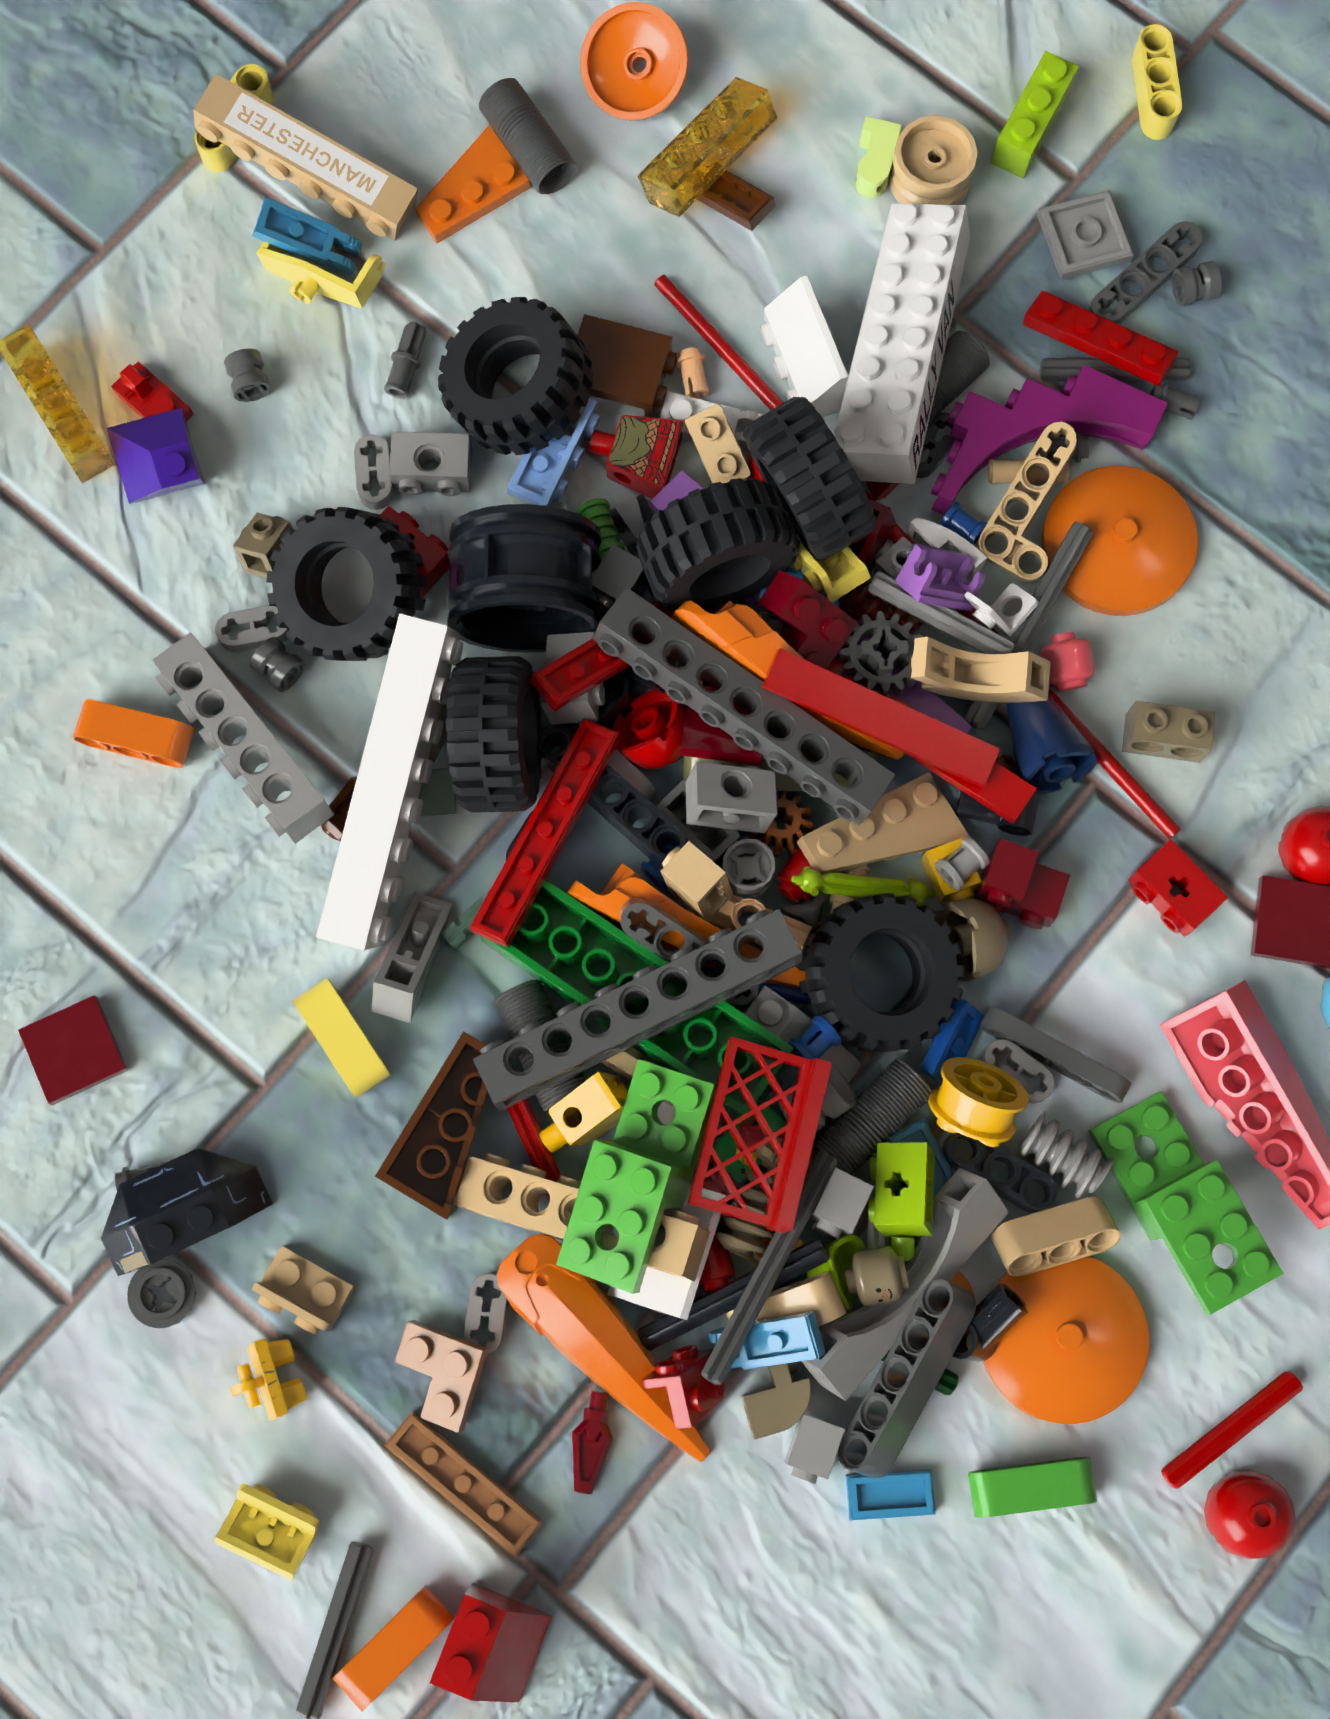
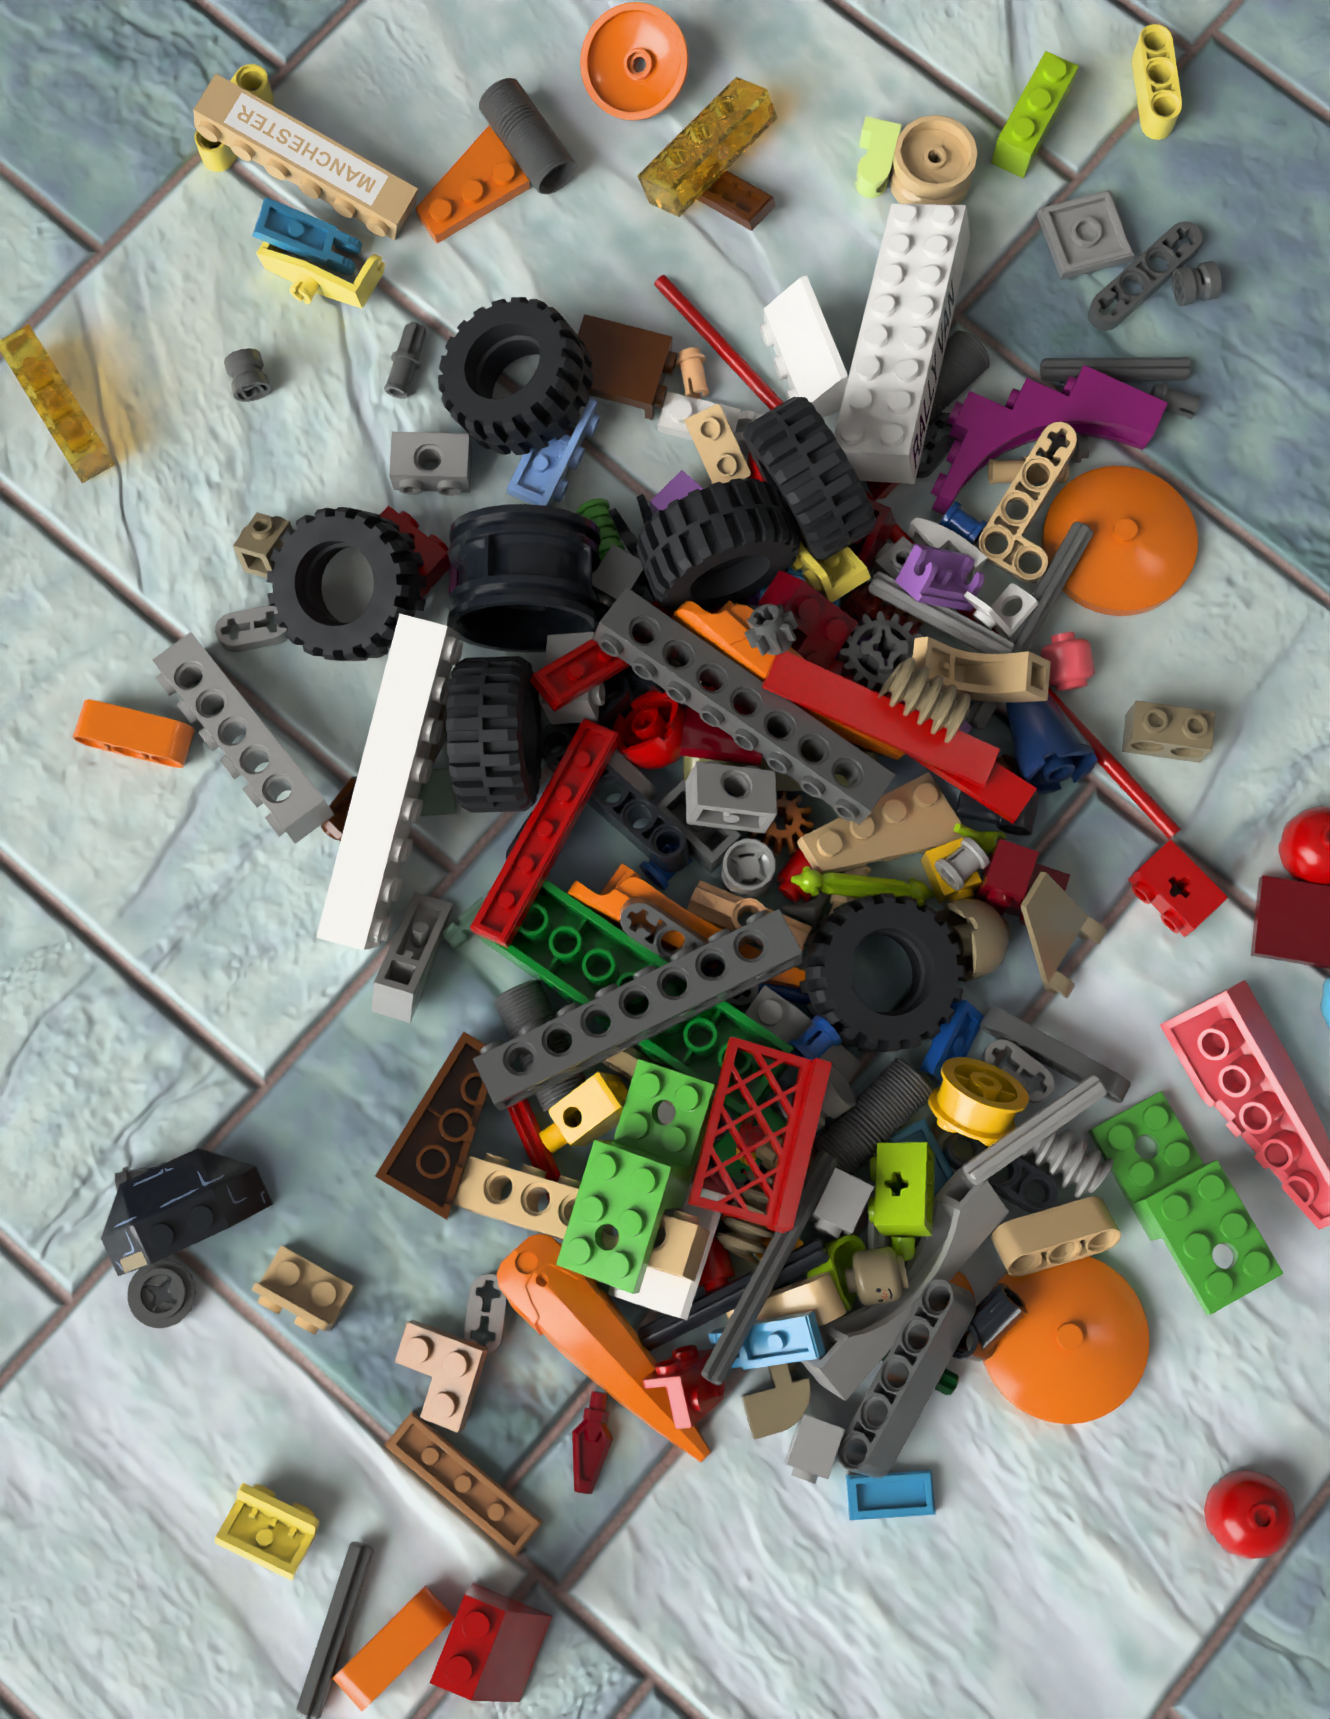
(72, 1050): dark red tile -> none
(147, 393): red hinge -> none
(155, 455): dark purple slope -> none
(276, 1396): yellow hips -> none
(278, 664): dark grey wheel -> none
(341, 1037): light yellow beam -> none
(365, 472): light grey beam -> none
(640, 452): torso -> none
(696, 881): tan brick -> none
(771, 629): none -> dark grey gear
(927, 698): none -> dark tan piece
(984, 839): none -> lime hand
(1032, 1487): bright green beam -> none
(1034, 1130): none -> light grey axle
(1052, 926): none -> dark tan flag
(1100, 338): red plate -> none
(1231, 1429): red axle -> none

